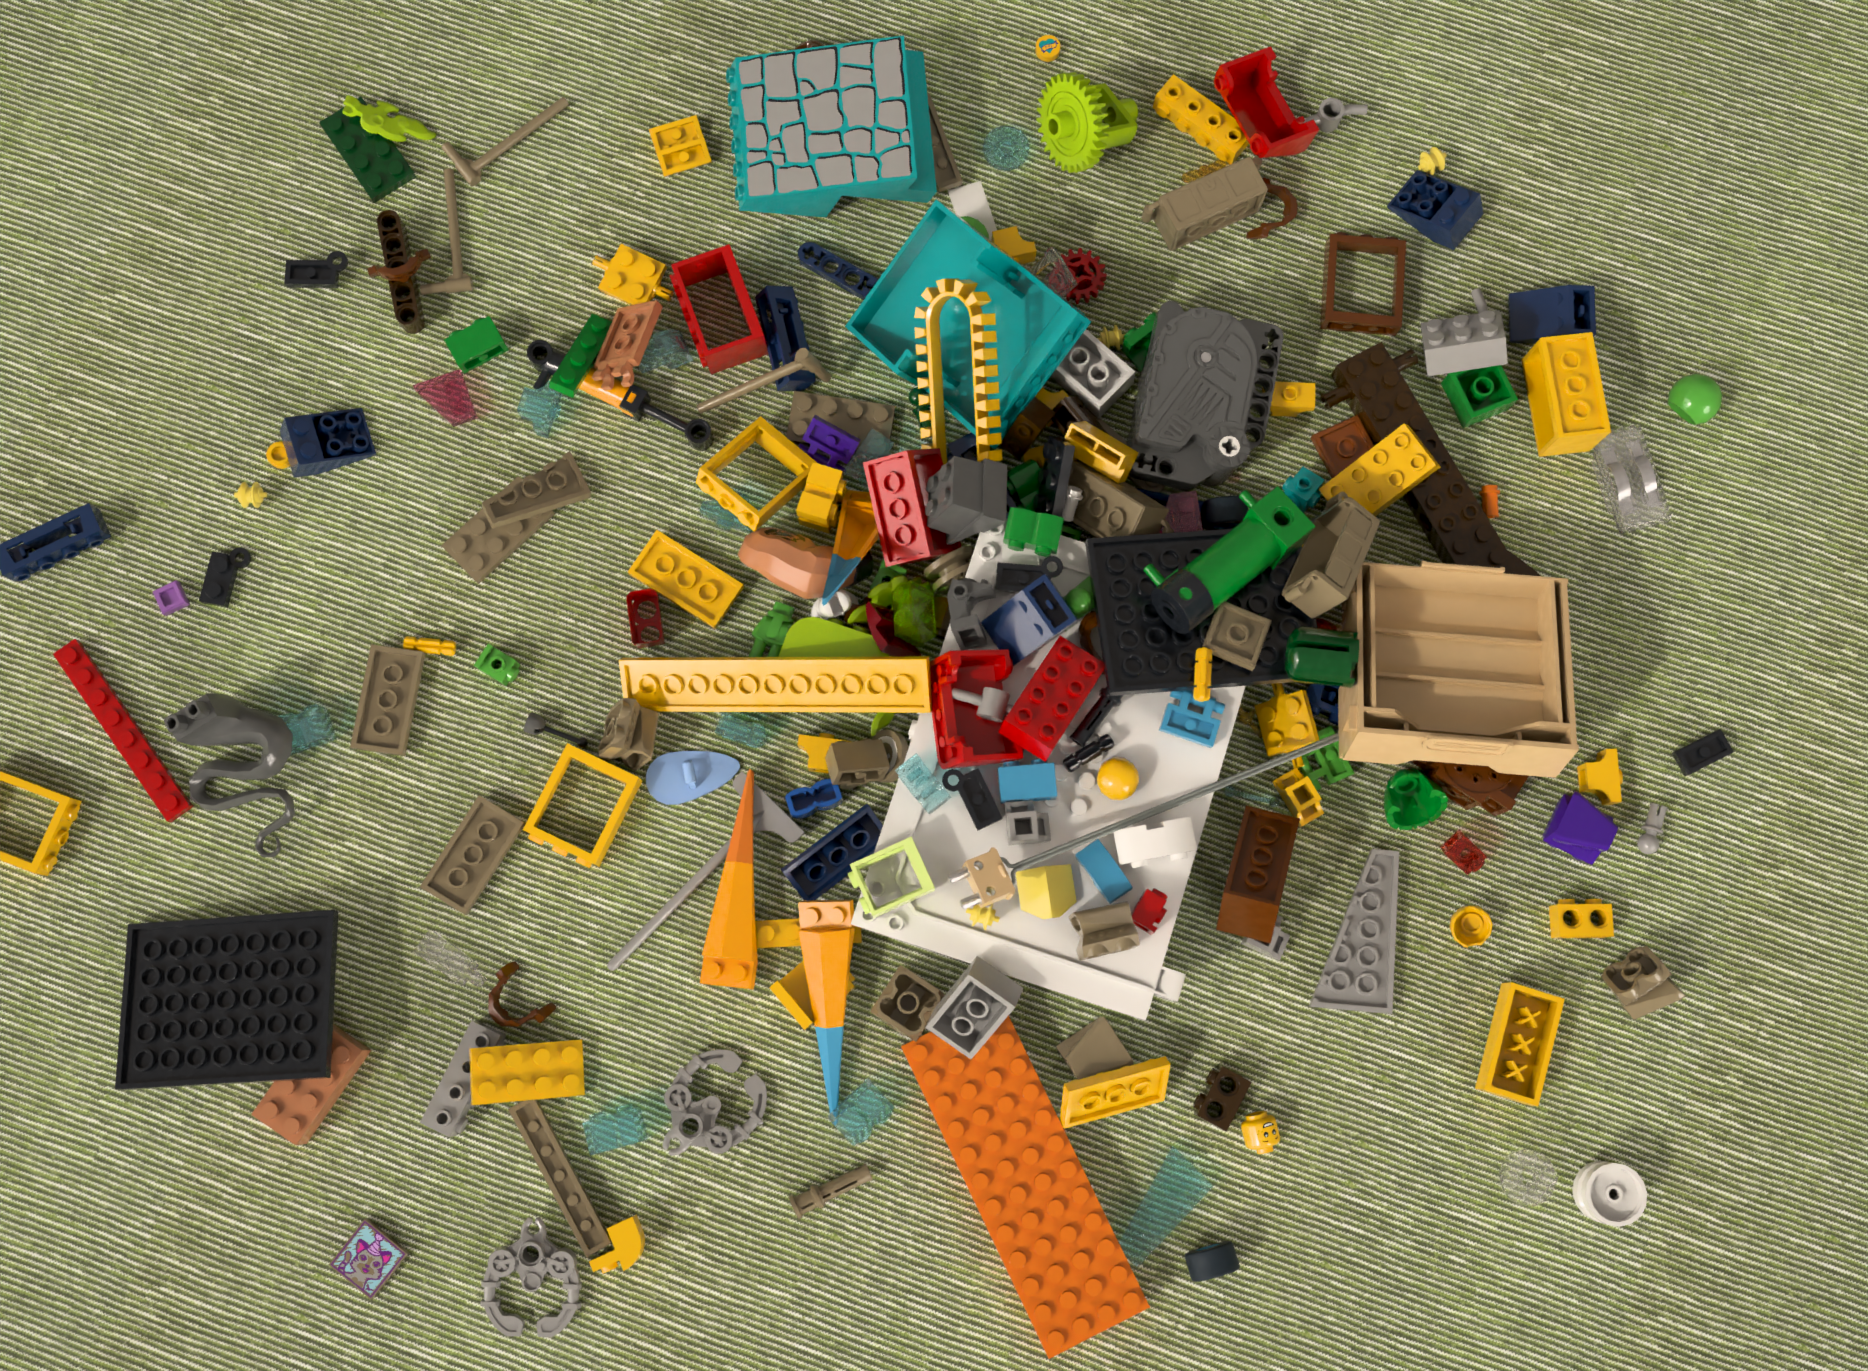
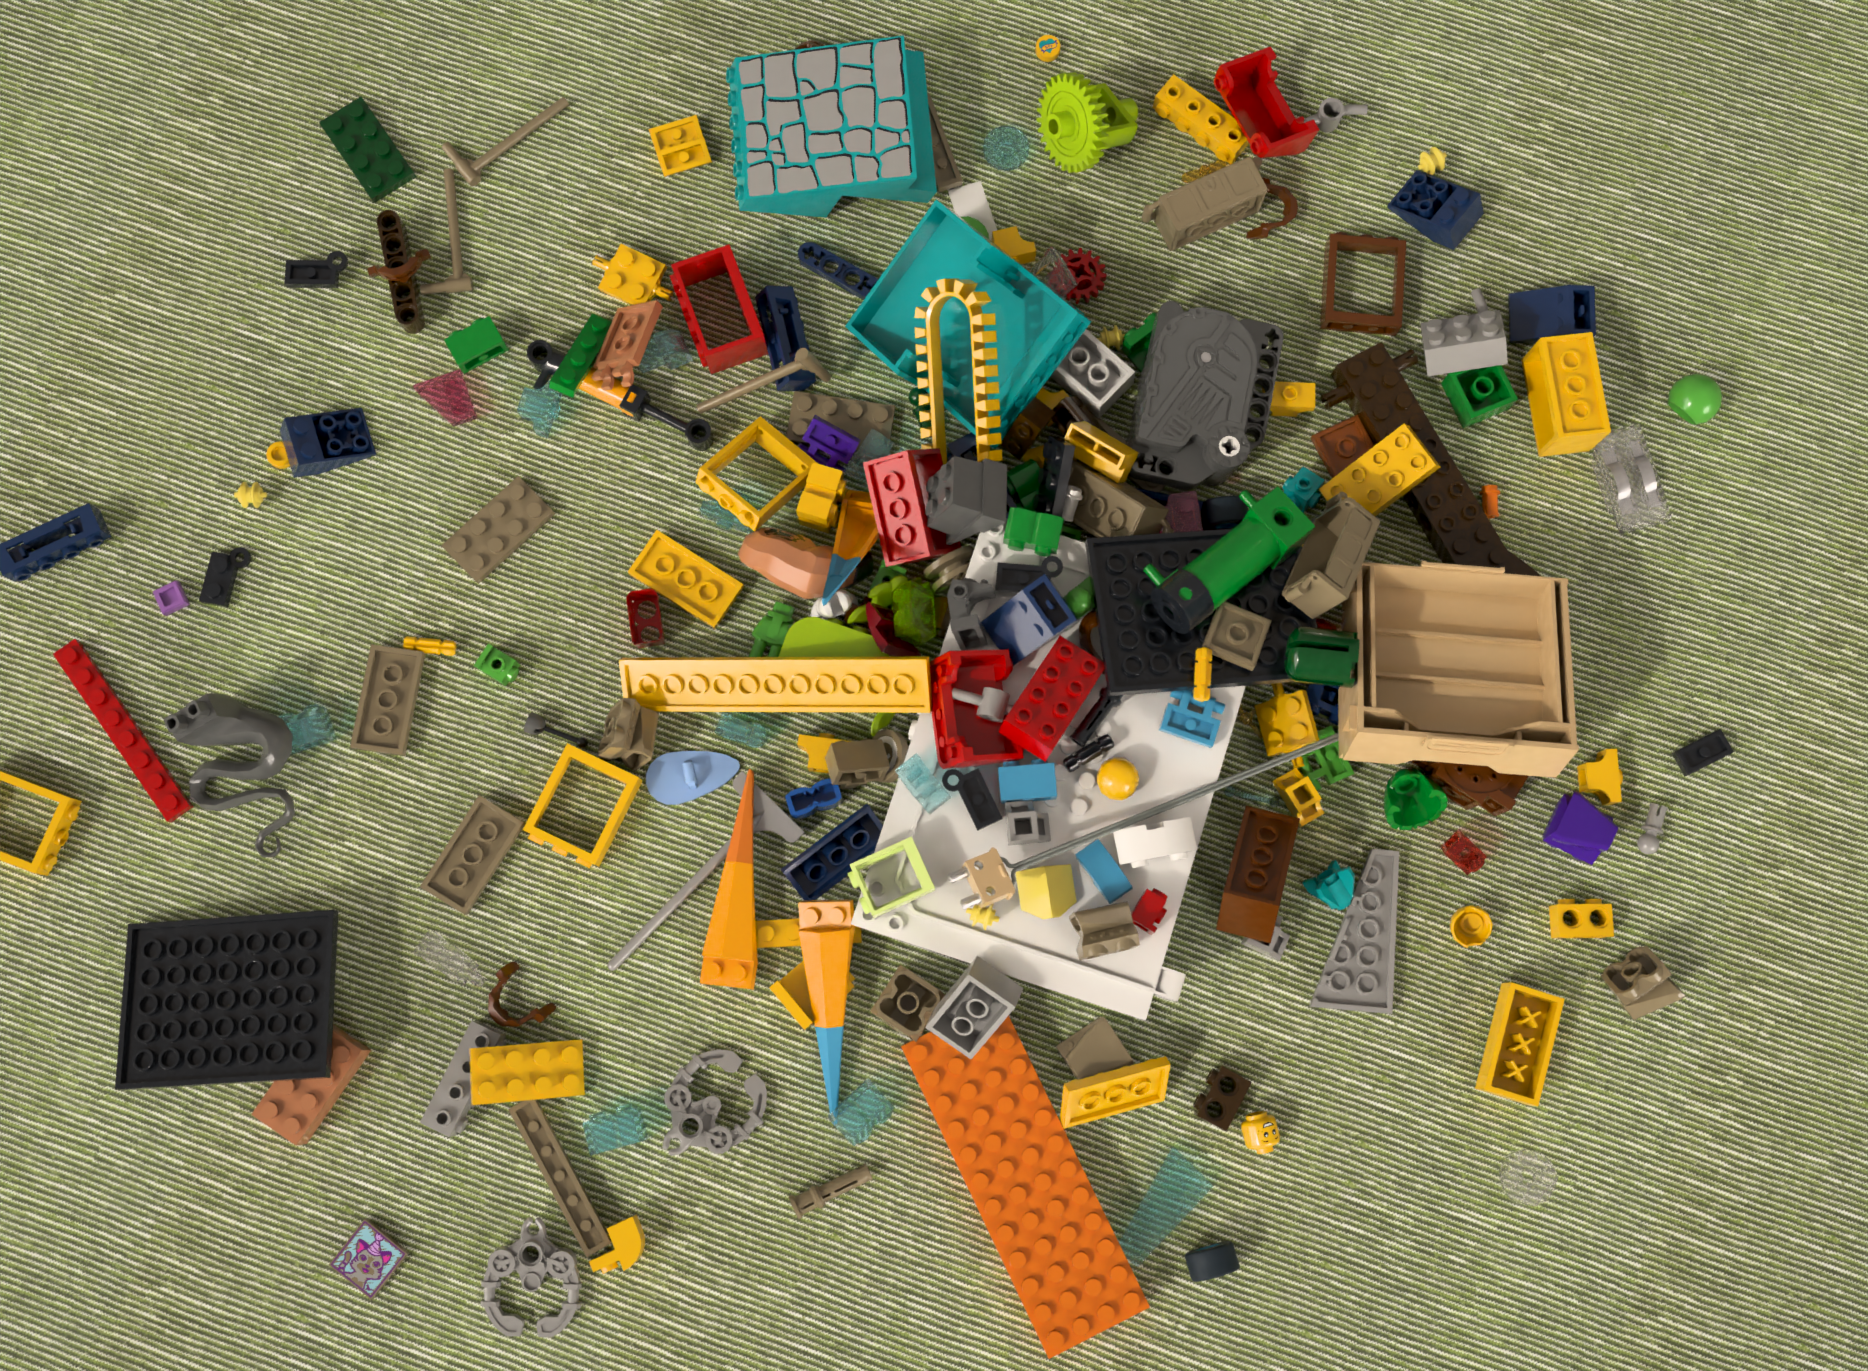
(377, 121): lime piece -> none
(547, 490): dark tan wing -> none
(1333, 886): none -> teal brick
(1626, 1192): white wheel -> none

